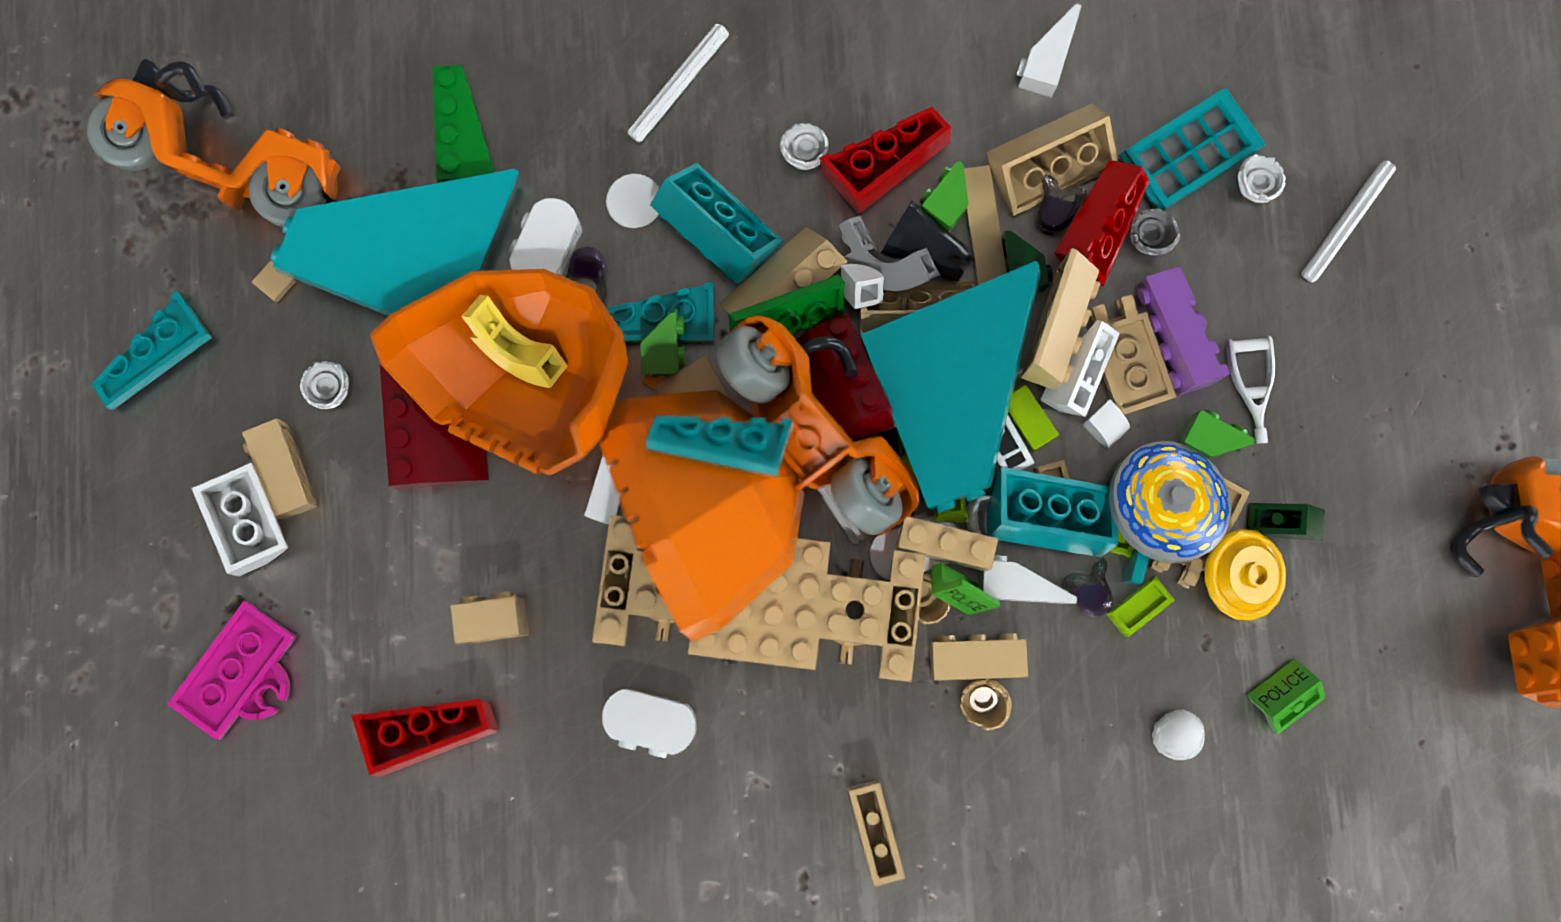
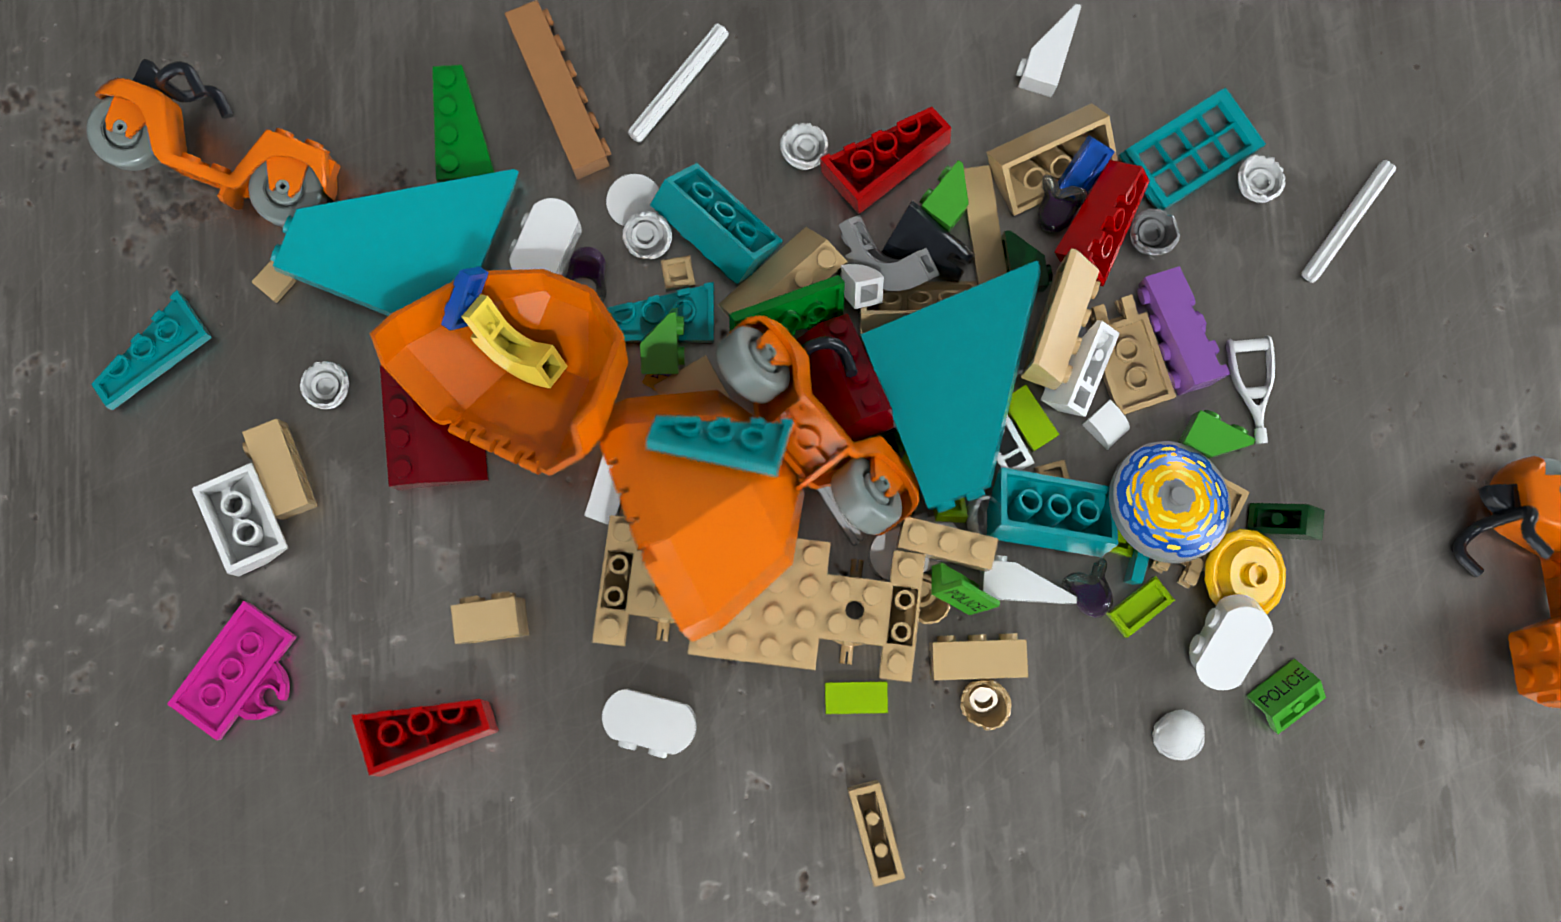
(467, 287): none -> blue plate
(558, 92): none -> medium nougat brick
(647, 235): none -> white hair
(677, 273): none -> tan tile
(856, 697): none -> lime tile
(1086, 165): none -> blue tile
(1230, 642): none -> white brick

